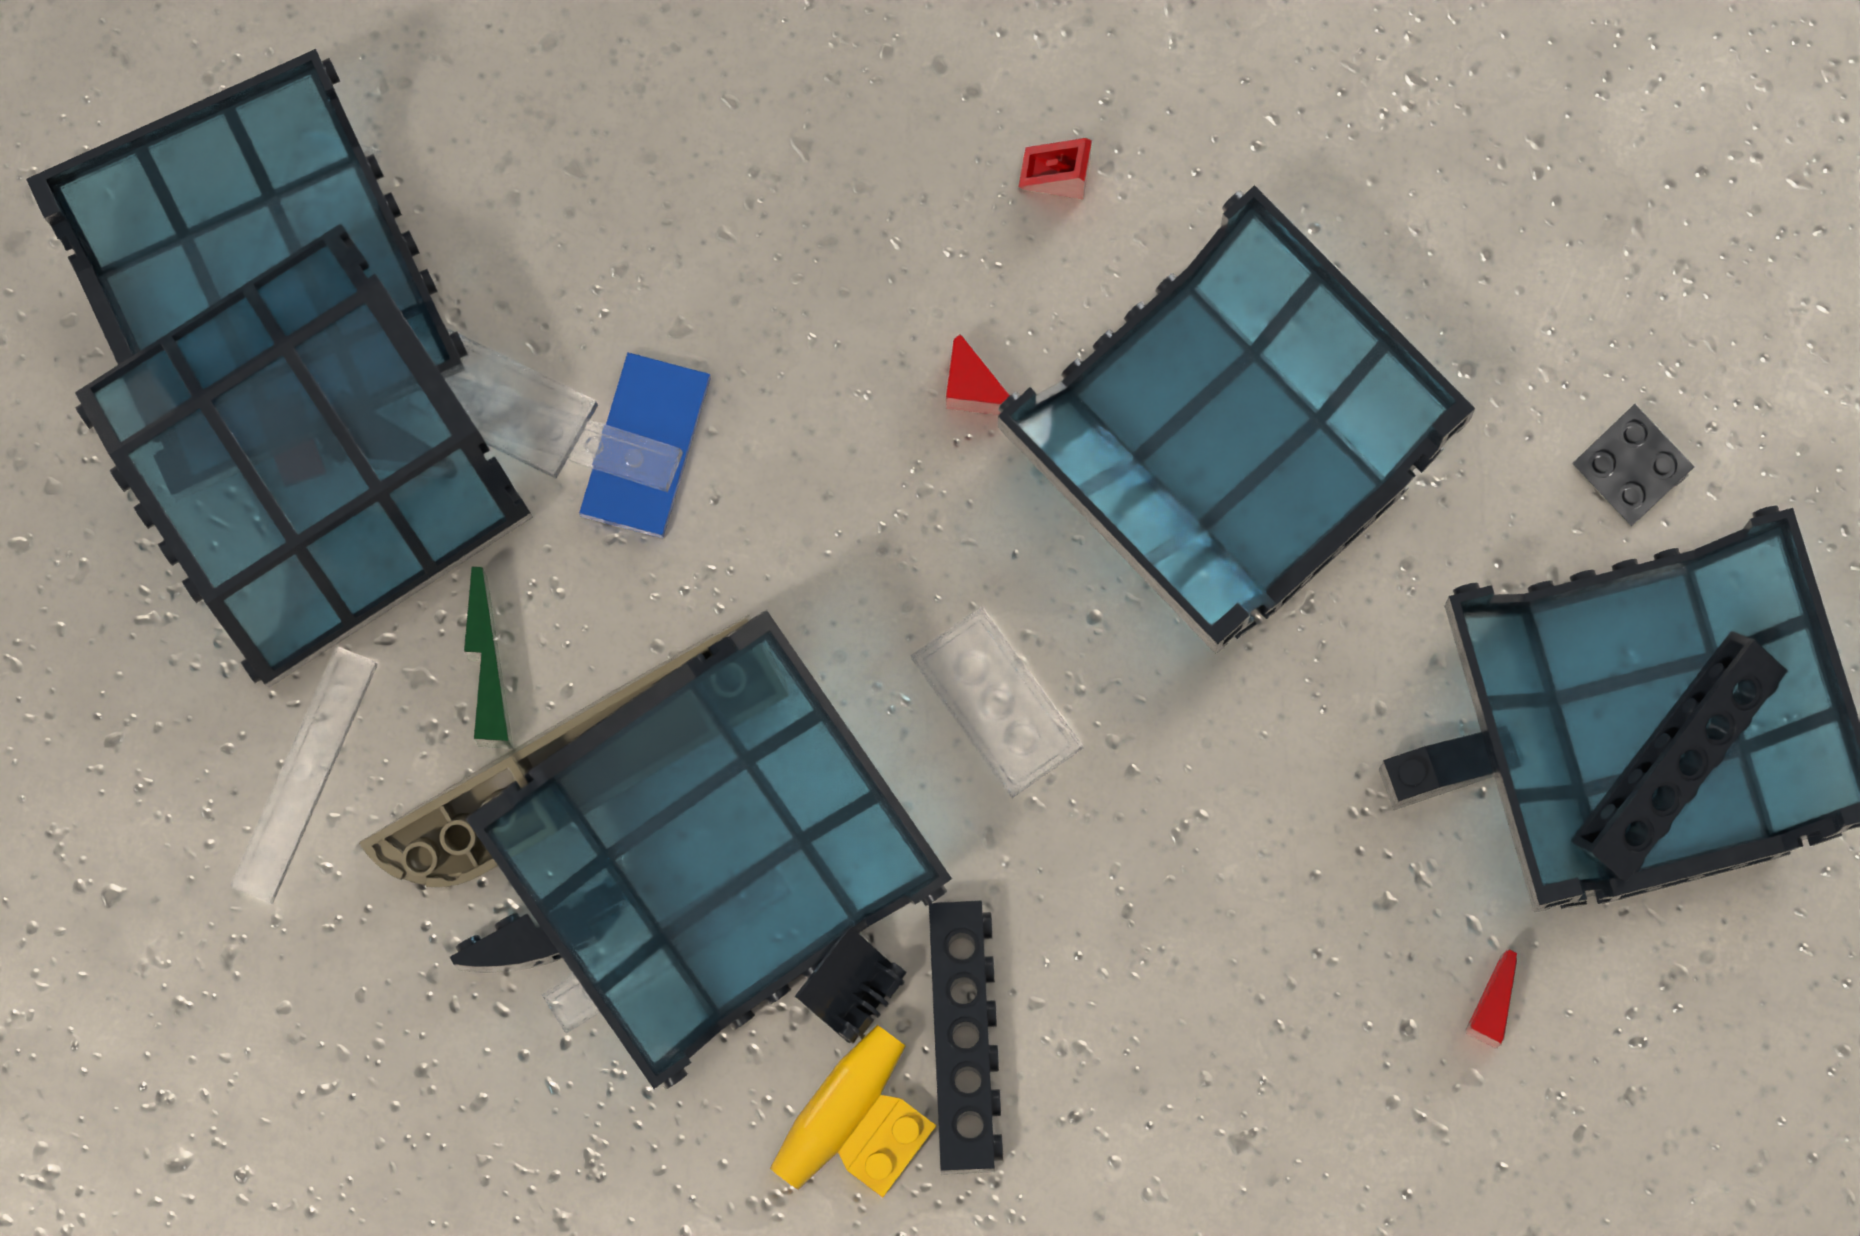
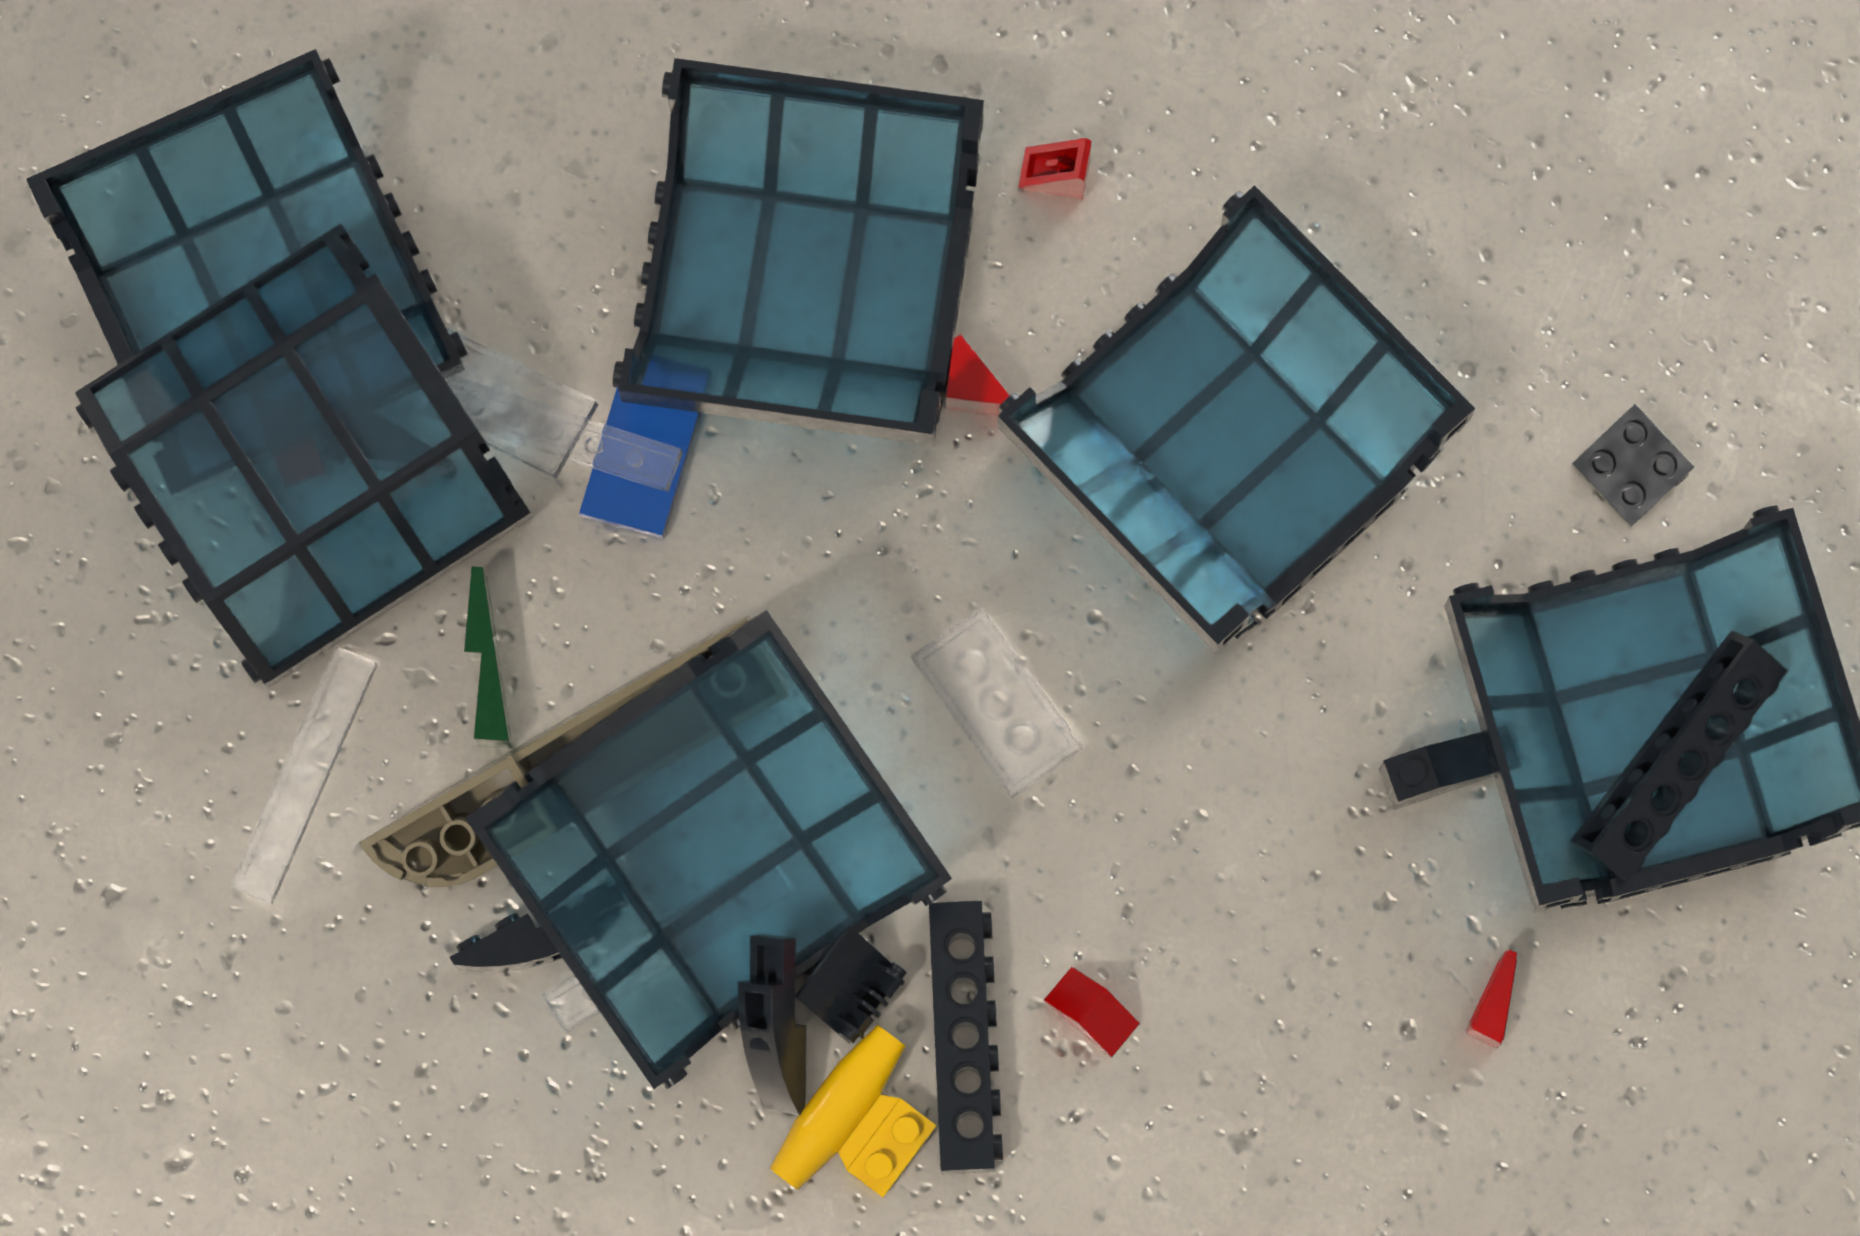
(767, 1024): none -> black slope
(805, 252): none -> clear light blue window
(1092, 1011): none -> red slope

